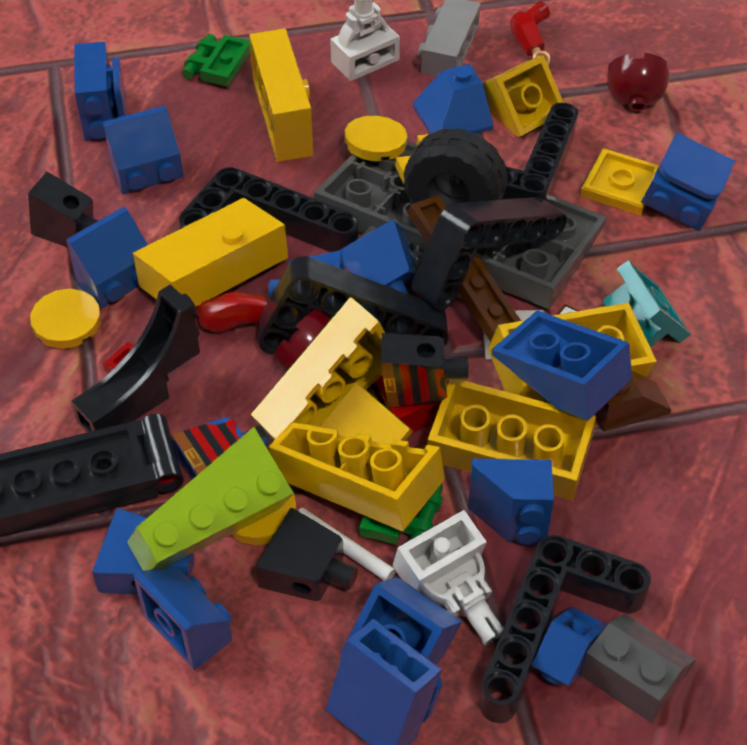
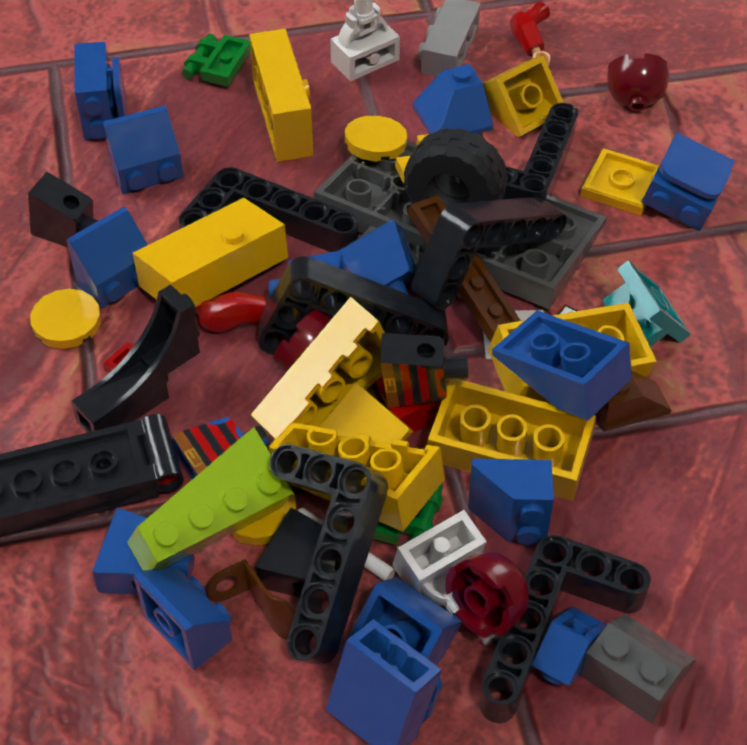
(275, 609): none -> reddish brown piece
(332, 542): none -> black beam
(488, 592): none -> dark red cylinder

